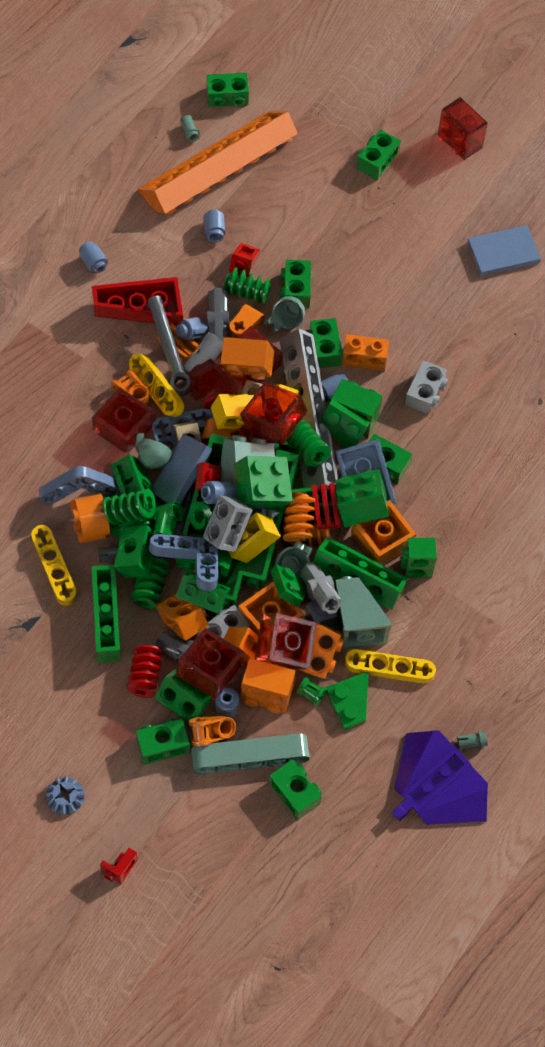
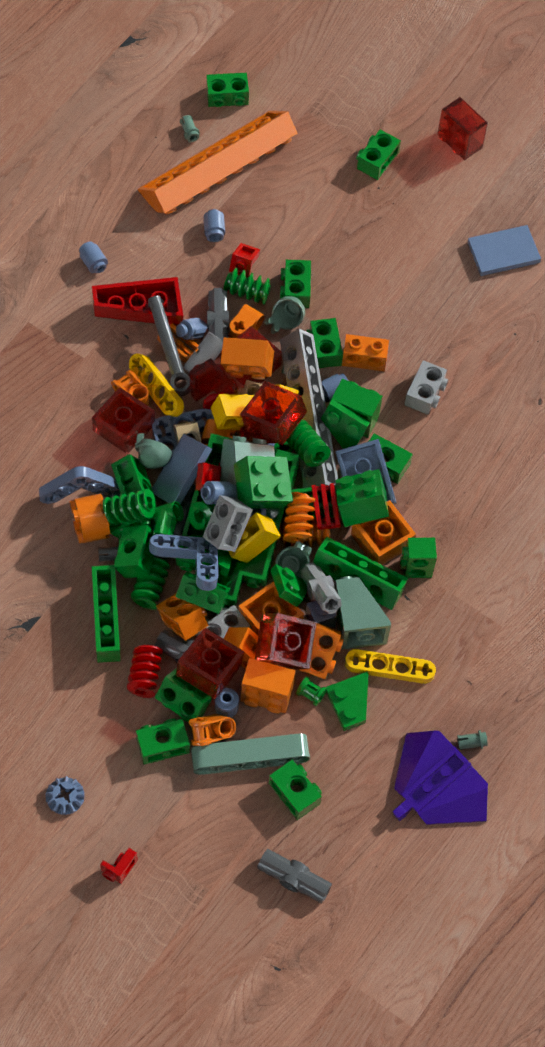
(53, 565): yellow beam -> none
(294, 876): none -> dark grey piece

